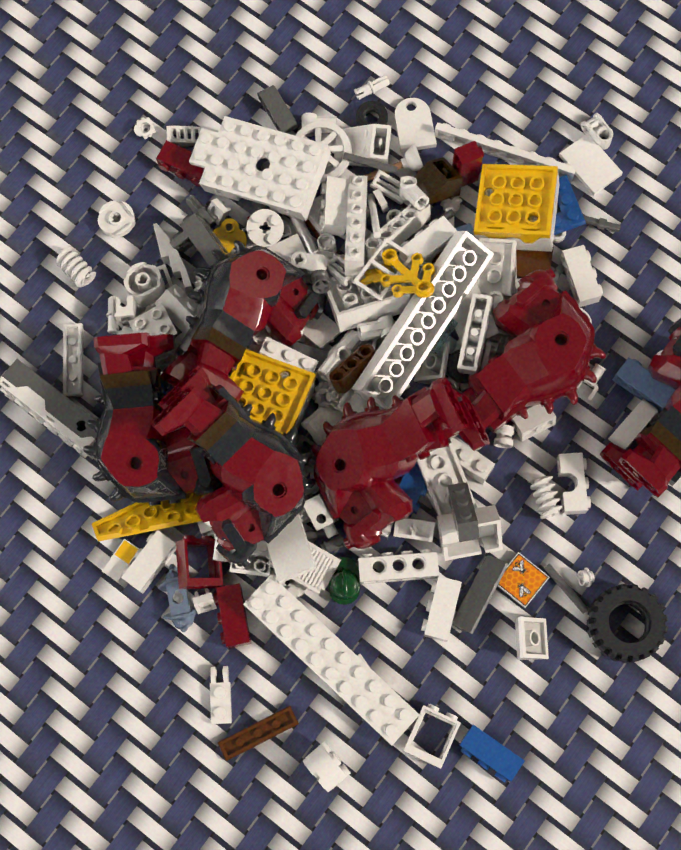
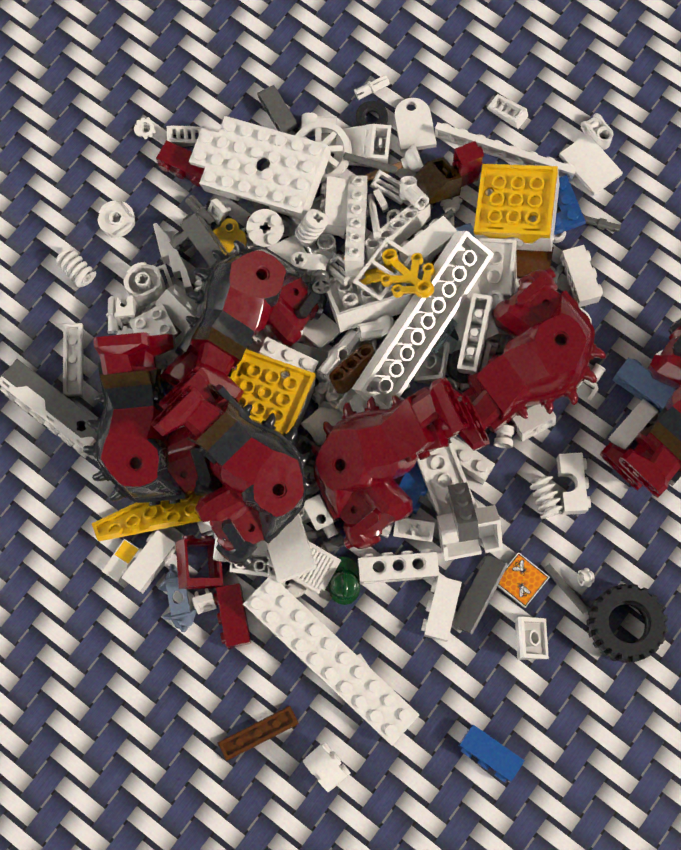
(220, 698): white hinge -> none
(311, 227): none -> white piece
(448, 718): white window -> none
(516, 119): none -> white slope

